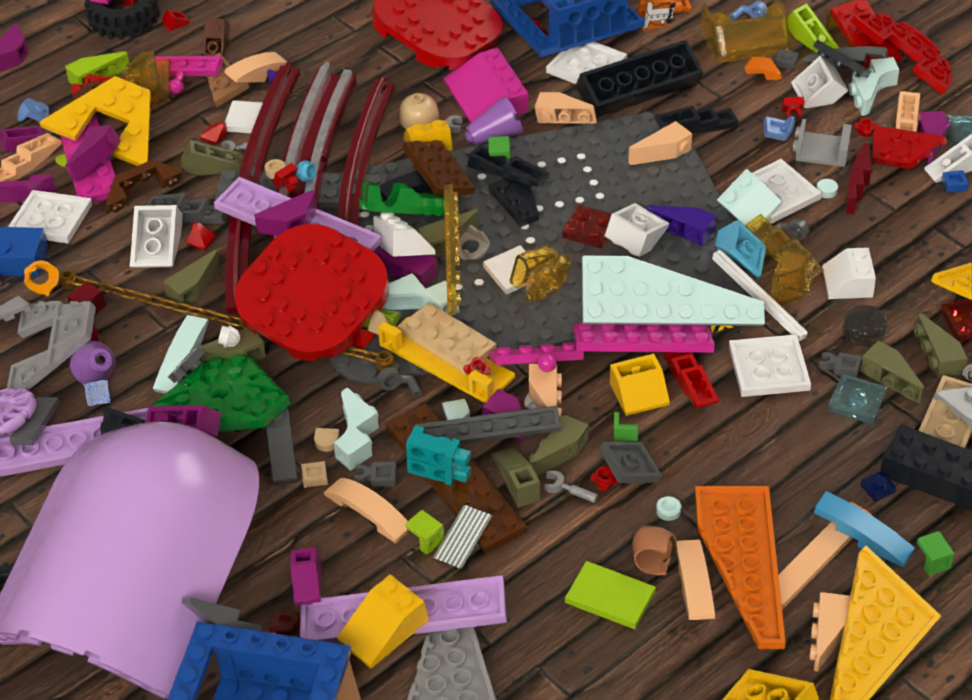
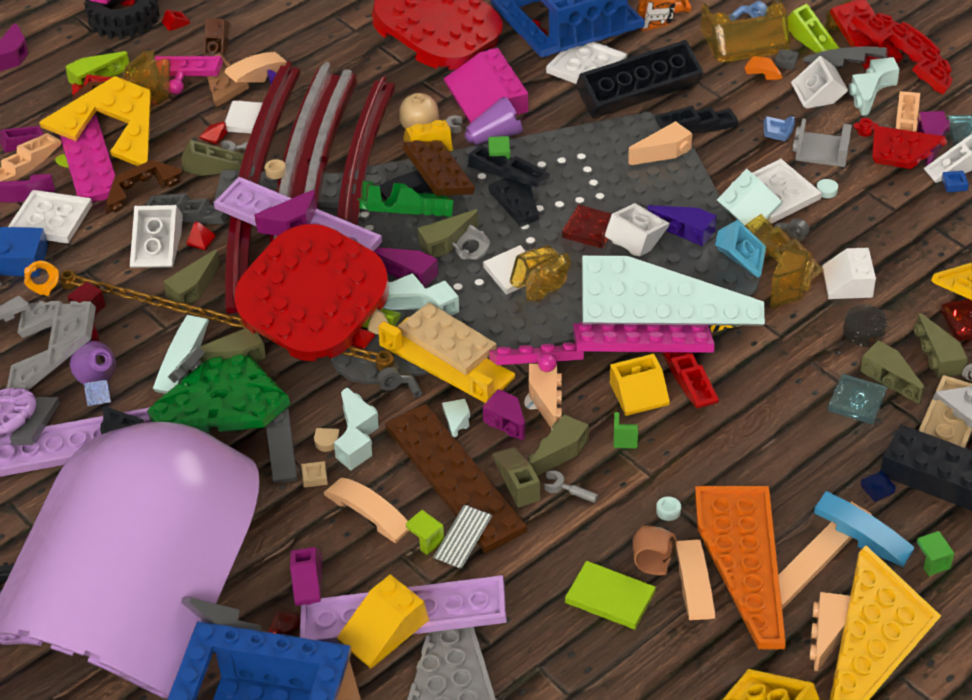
(33, 109): medium blue plate -> none
(92, 151): magenta slope -> none
(193, 416): magenta slope -> none
(229, 336): white plate -> none
(286, 178): red tile -> none
(306, 171): medium azure plate -> none
(380, 474): dark grey plate -> none
(399, 237): white slope -> none
(437, 457): teal hips -> none
(452, 248): clear yellow wing -> none
(477, 363): red plate -> none
(496, 425): dark grey plate -> none
(561, 108): light nougat slope -> none
(604, 478): red plate -> none
(630, 462): dark grey plate -> none
(758, 293): white axle -> none
(769, 365): white plate -> none
(792, 104): red tile -> none
(841, 60): black plate -> none
(843, 364): dark grey plate -> none
(859, 178): dark red slope -> none

